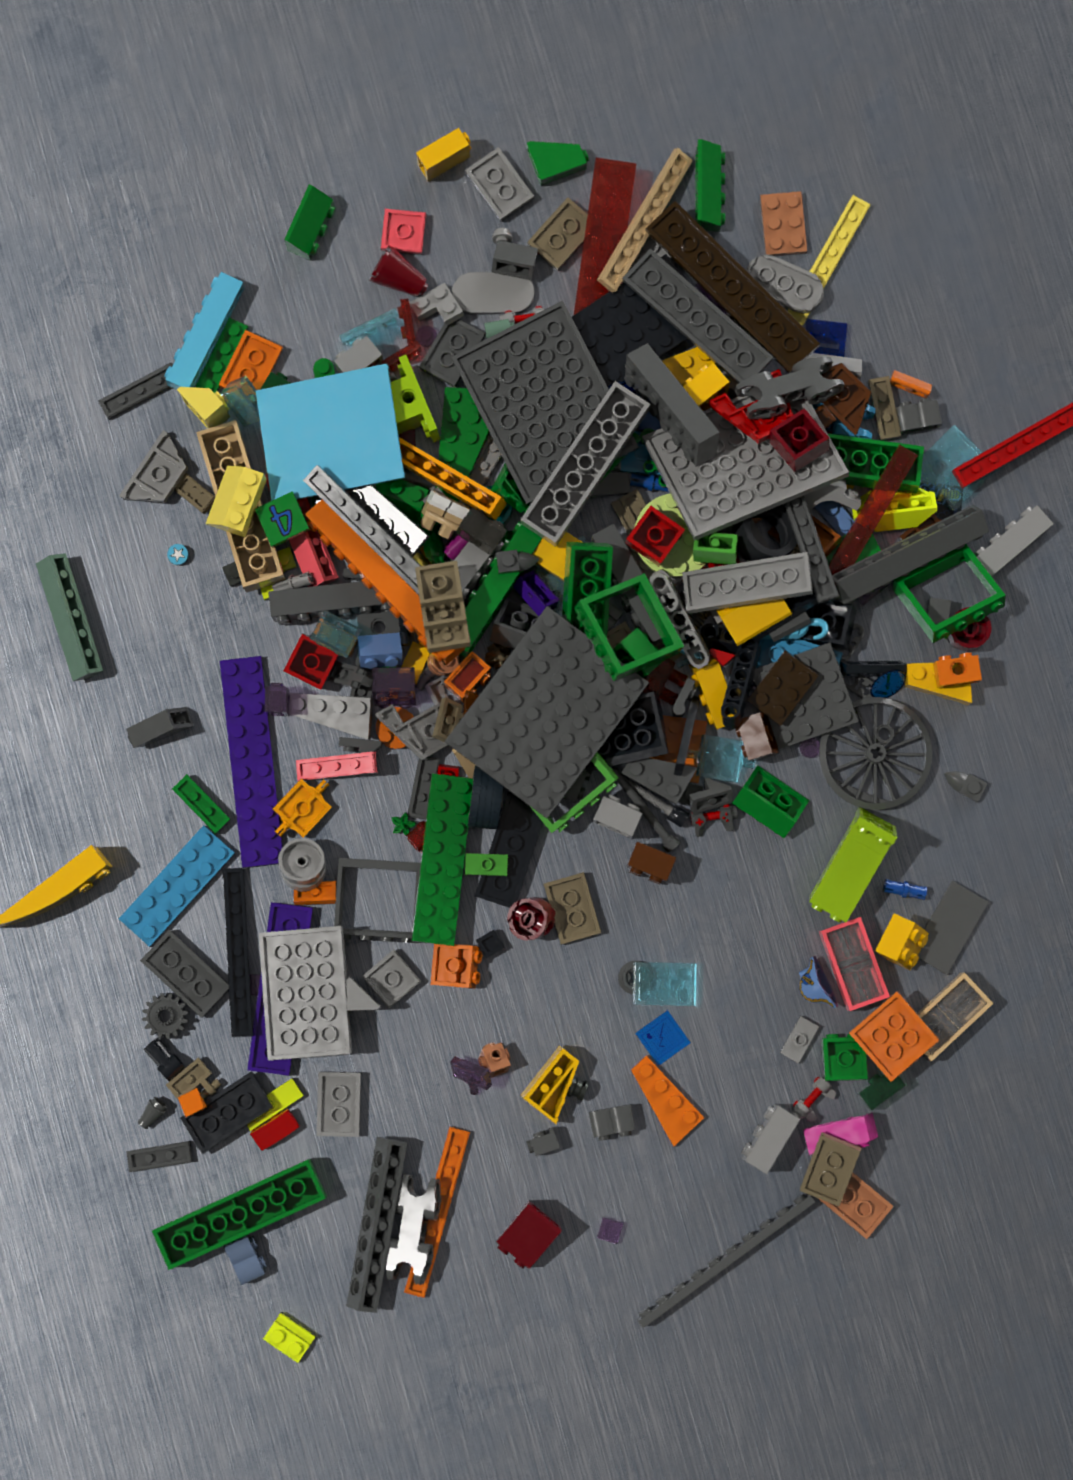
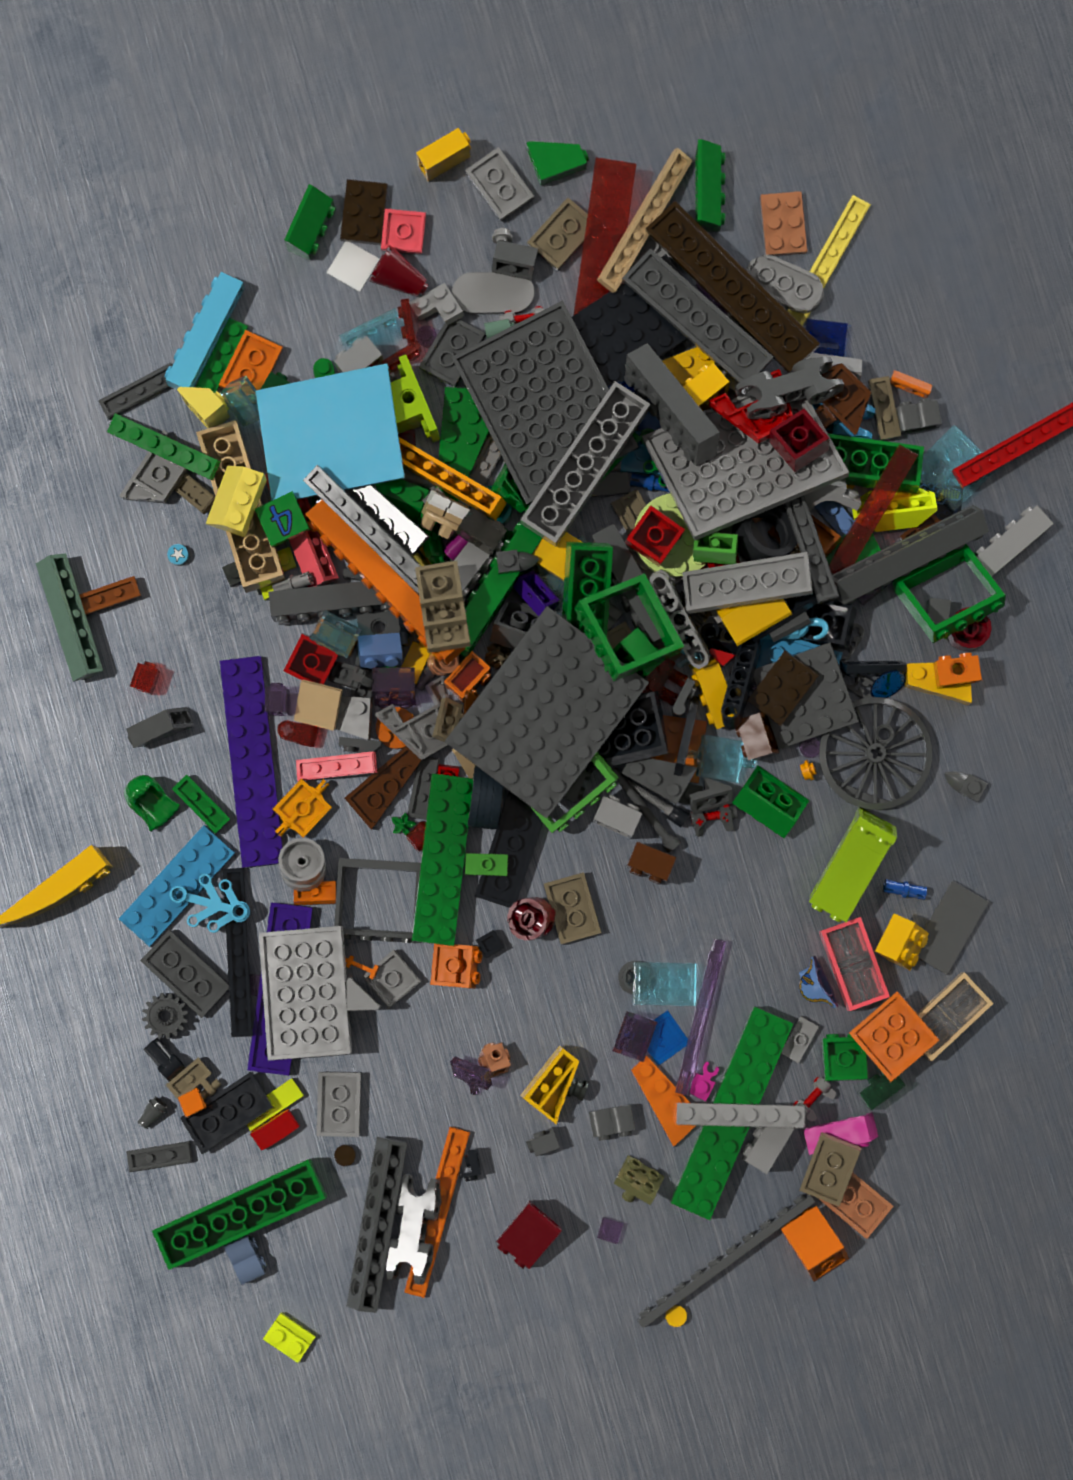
(110, 595): none -> dark orange plate
(145, 677): none -> clear red brick
(149, 801): none -> green piece
(163, 446): none -> green plate
(214, 904): none -> medium azure plant
(302, 733): none -> clear red piece
(318, 705): none -> tan tile
(345, 1155): none -> dark brown tile
(349, 962): none -> orange piece
(353, 265): none -> white sticker
(363, 212): none -> dark brown plate
(381, 788): none -> reddish brown wing
(471, 1161): none -> black bracket
(634, 1036): none -> clear purple brick
(638, 1181): none -> olive plate
(676, 1316): none -> yellow tile
(700, 1017): none -> clear purple piece
(702, 1084): none -> dark pink plate
(741, 1084): none -> green brick
(741, 1115): none -> light grey plate
(808, 770): none -> light orange plate
(815, 1243): none -> orange slope

